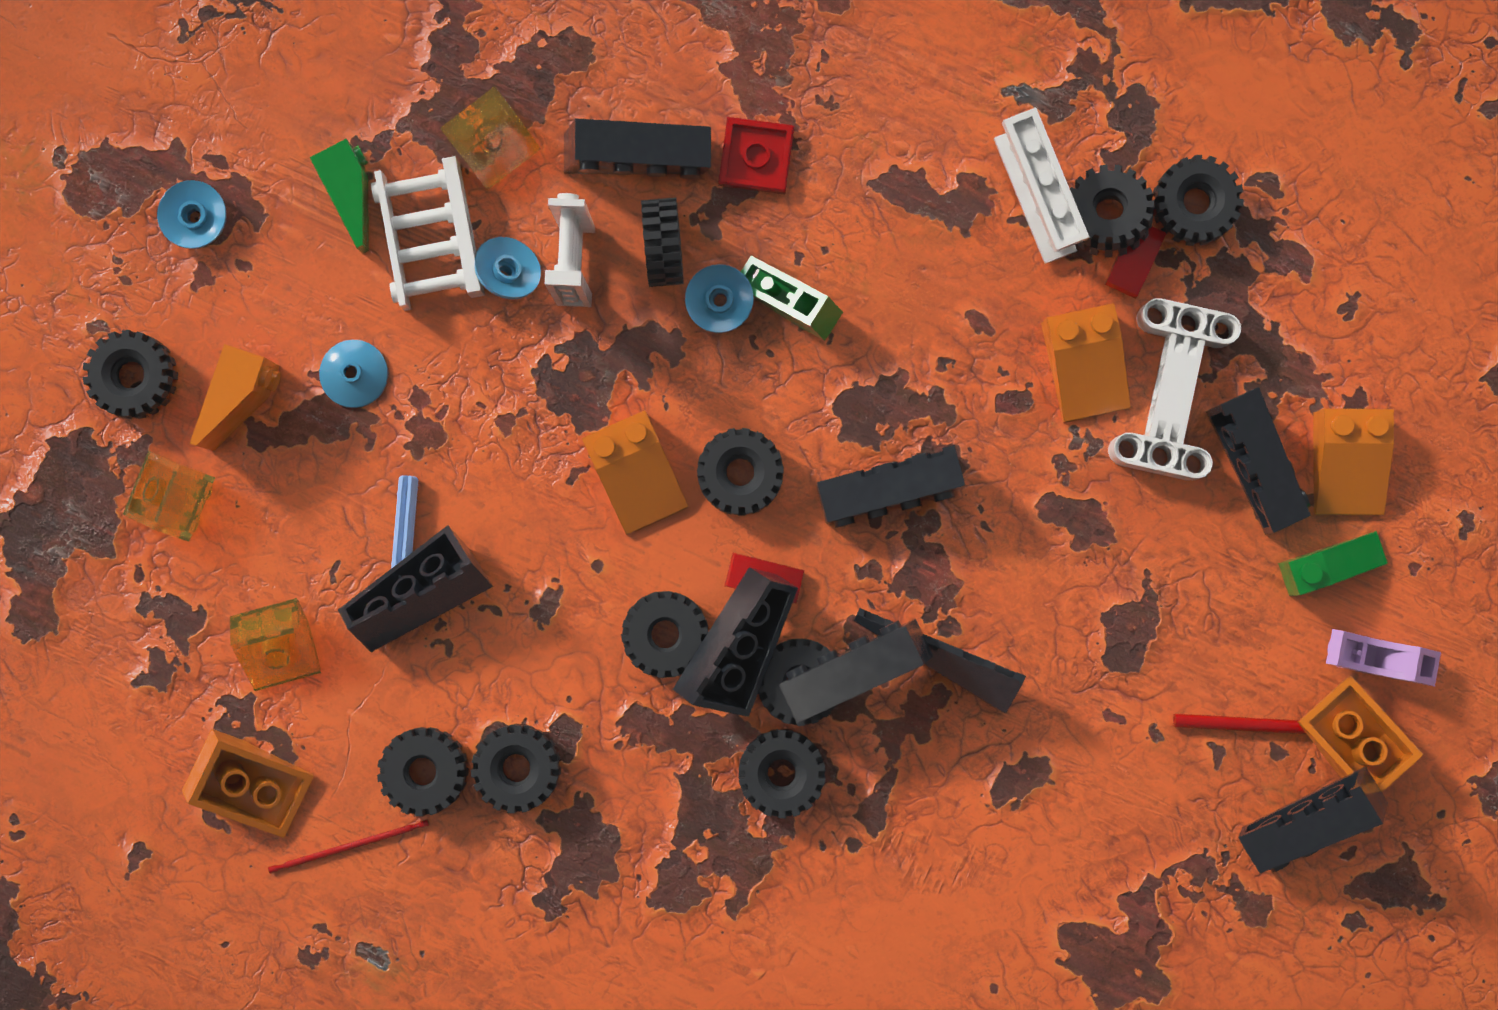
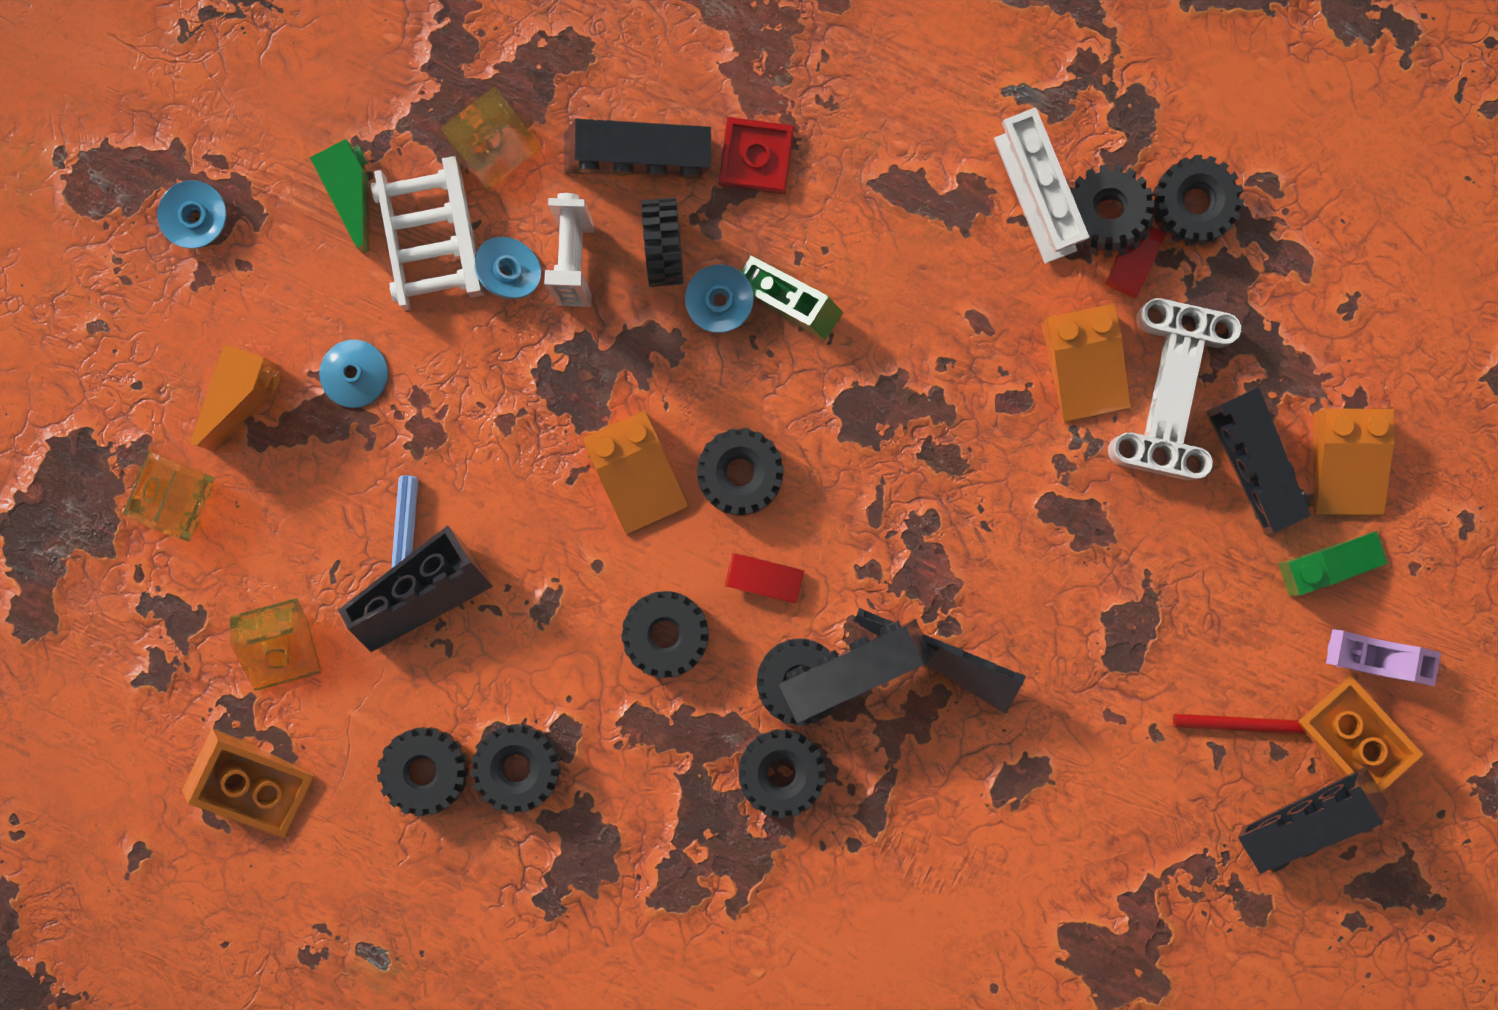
(105, 369): black tyre -> none
(348, 846): red piece -> none
(739, 645): black wedge -> none
(890, 486): black wedge -> none

